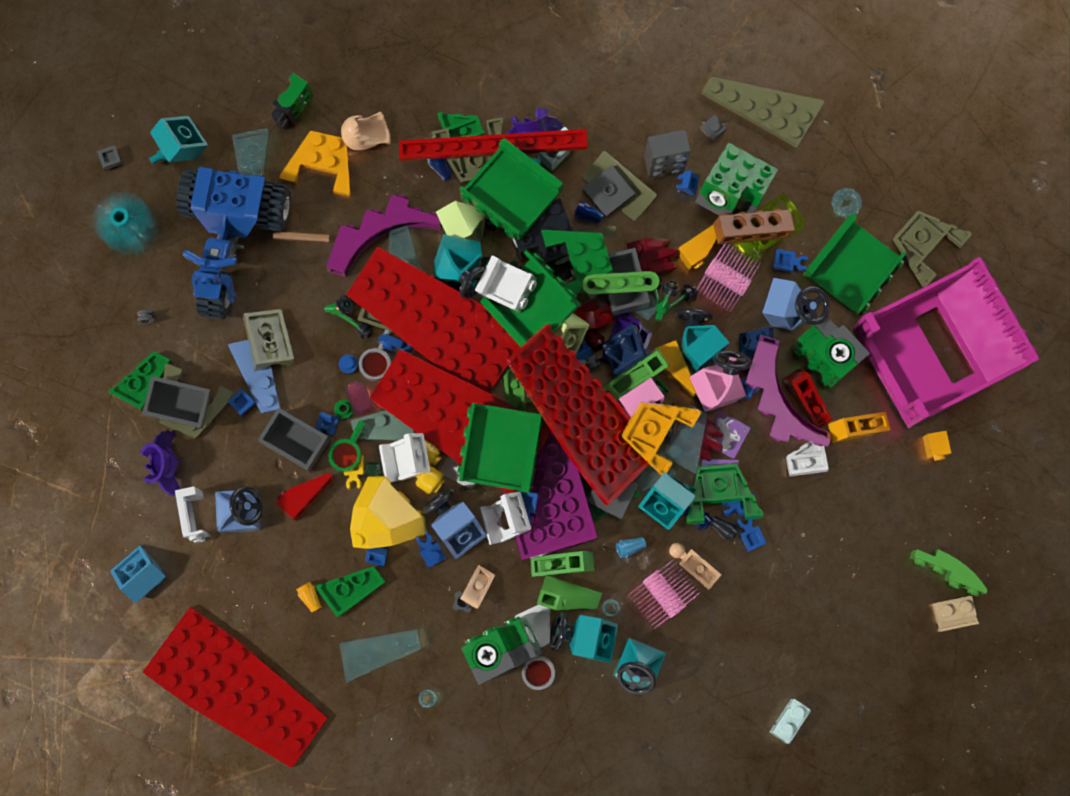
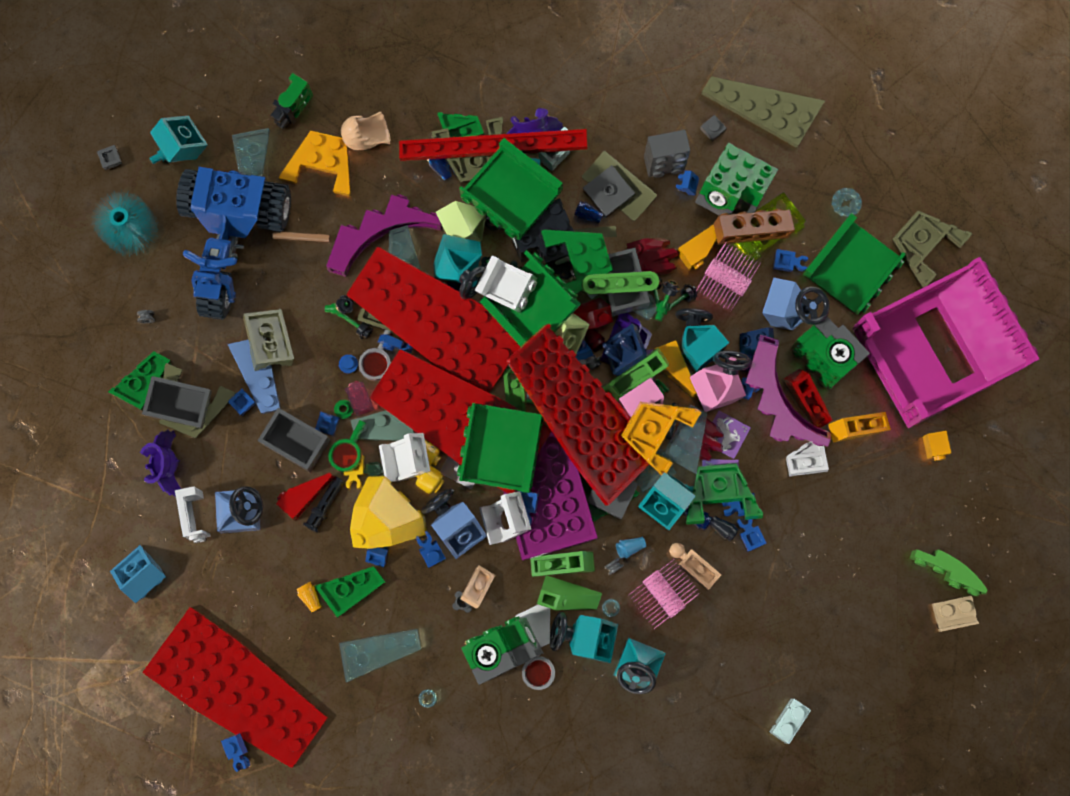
(235, 748): none -> blue plate
(337, 483): none -> black pin
(614, 566): none -> dark grey bush

